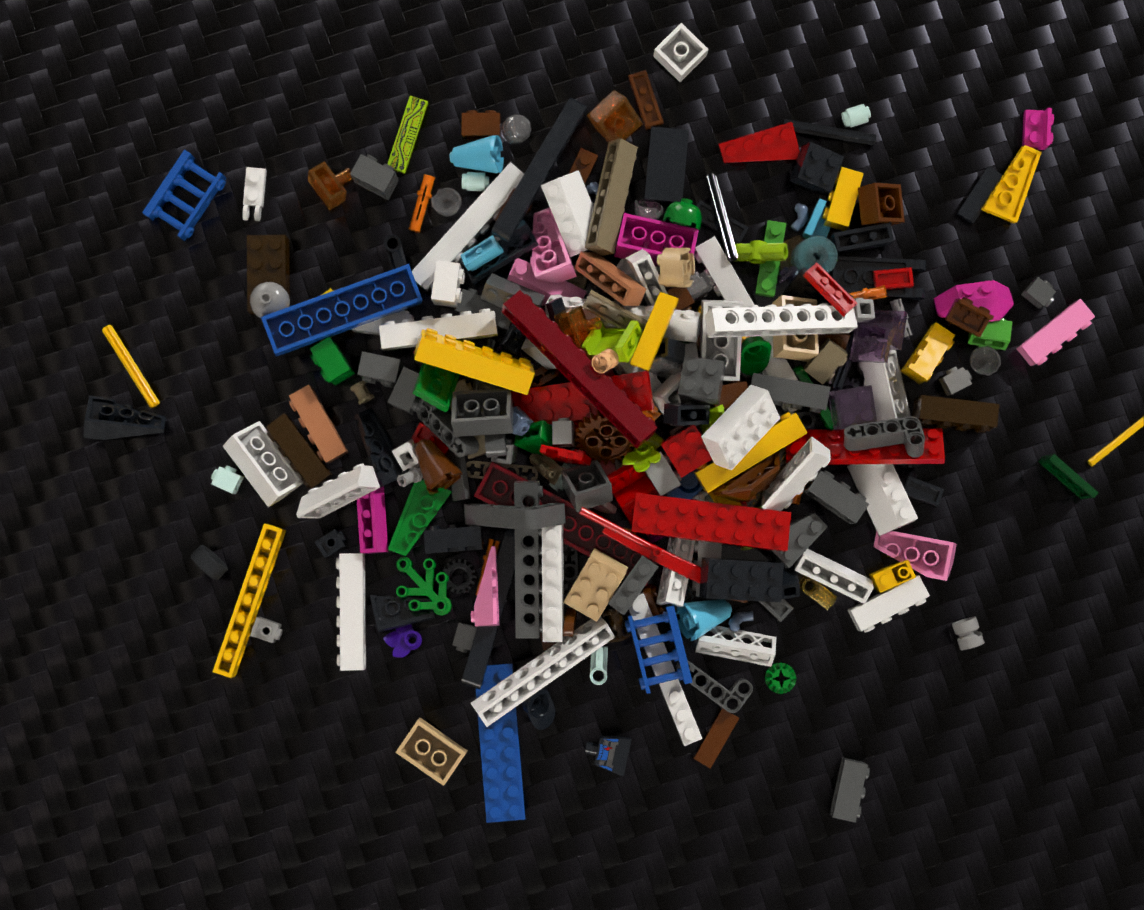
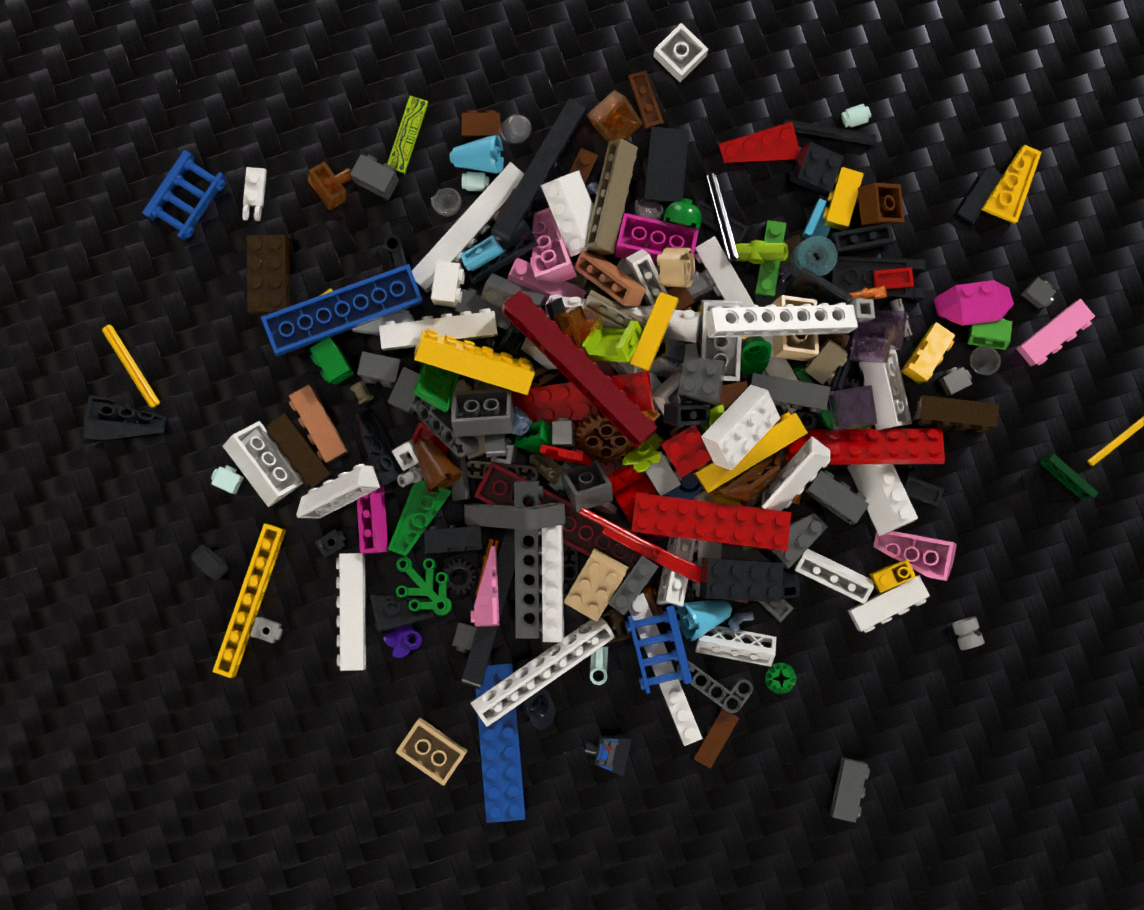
(268, 298): light grey cylinder -> none
(415, 224): orange pin -> none
(570, 622): reddish brown beam -> none
(605, 361): light nougat wheel -> none
(802, 212): sand blue arm -> none
(818, 593): clear yellow piece -> none
(830, 289): red tile -> none
(887, 433): dark grey beam -> none
(968, 316): reddish brown bracket -> none
(1038, 128): dark pink bracket -> none

